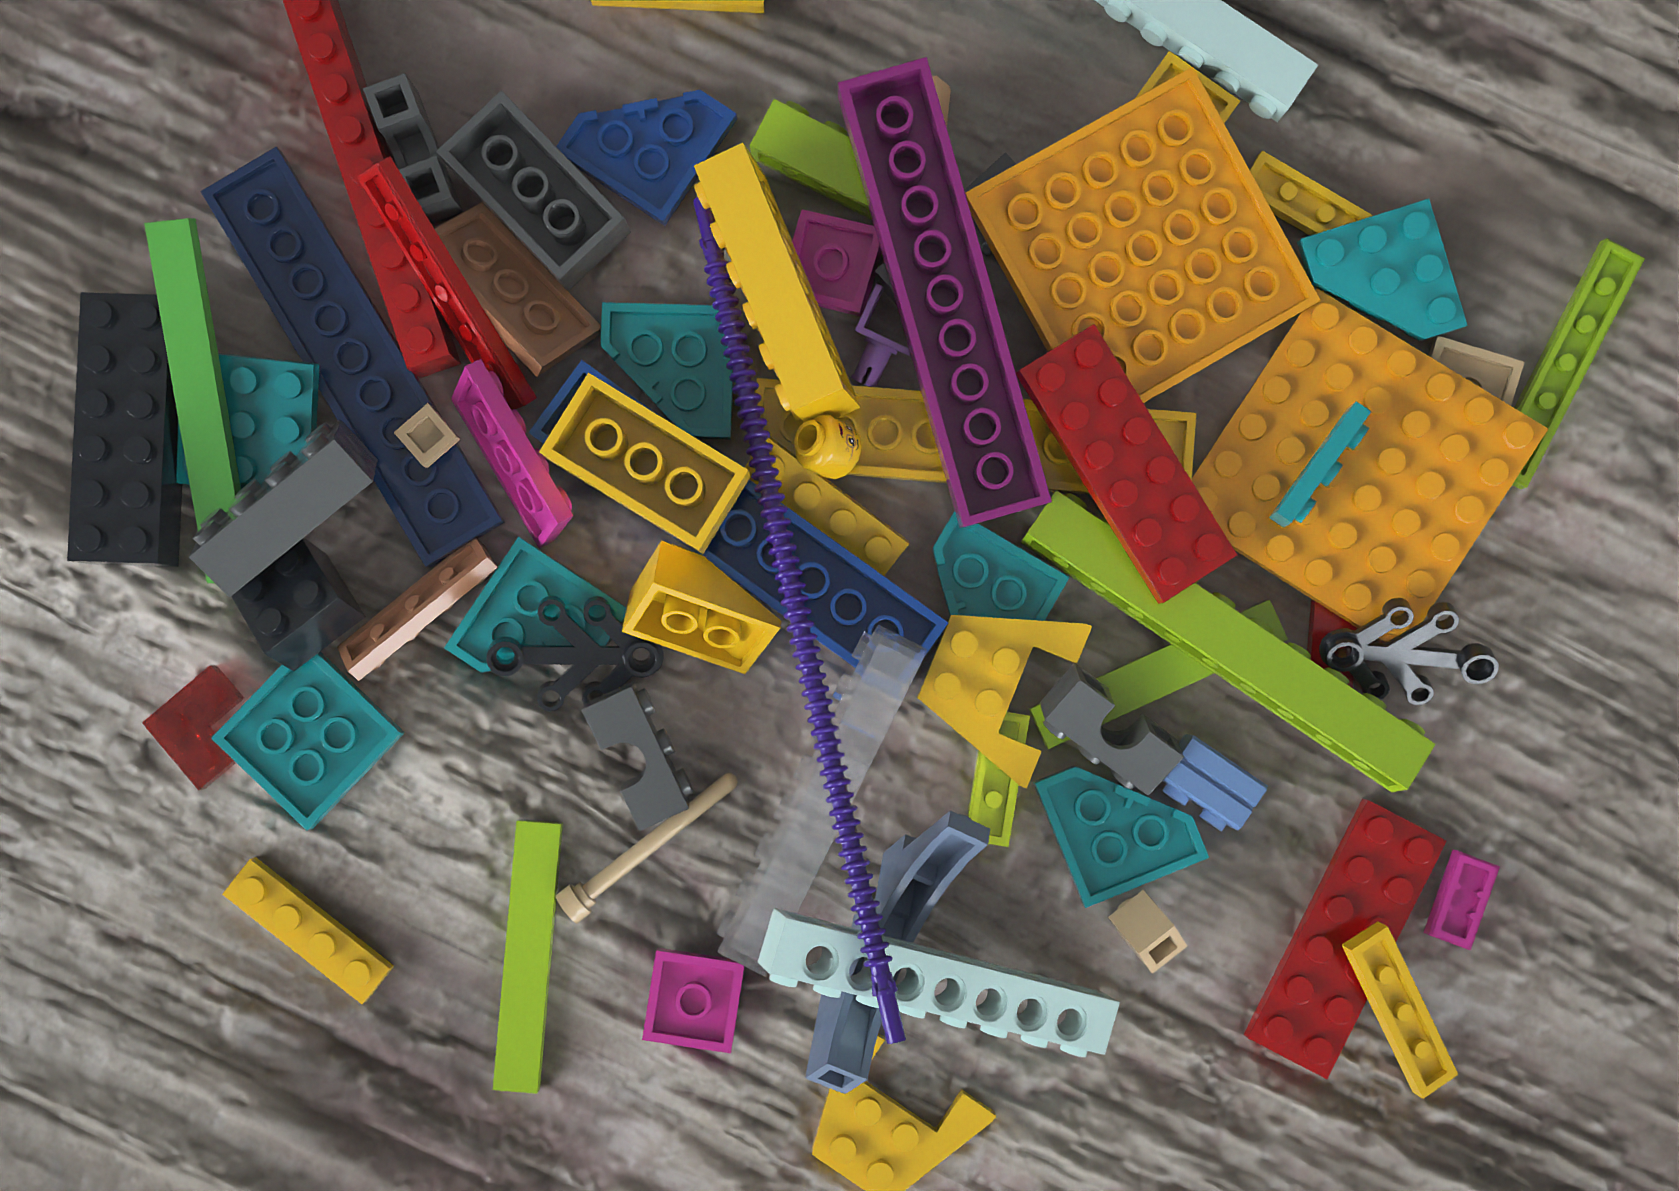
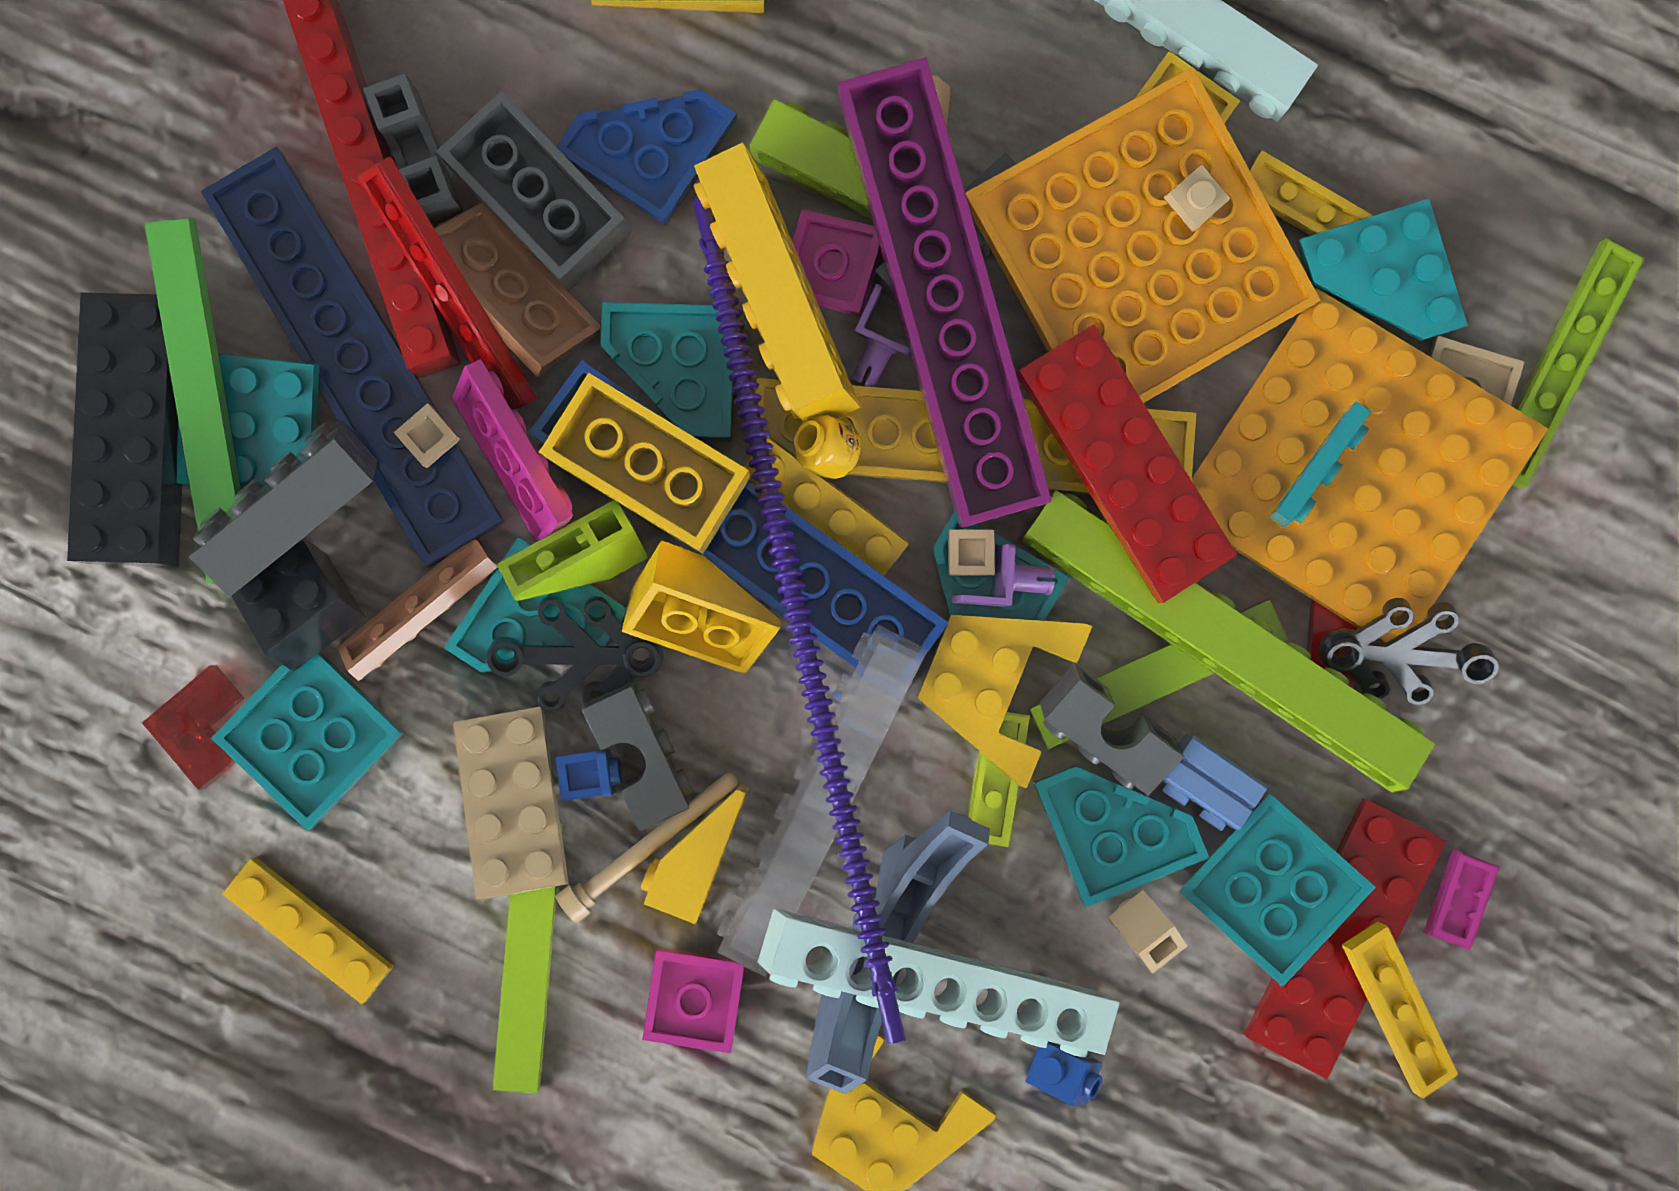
(510, 803): none -> tan plate
(575, 555): none -> lime slope
(588, 774): none -> blue bracket
(687, 871): none -> yellow slope
(971, 553): none -> tan plate
(1011, 578): none -> medium lavender bracket
(1065, 1075): none -> blue bracket
(1197, 198): none -> tan plate
(1277, 889): none -> teal plate

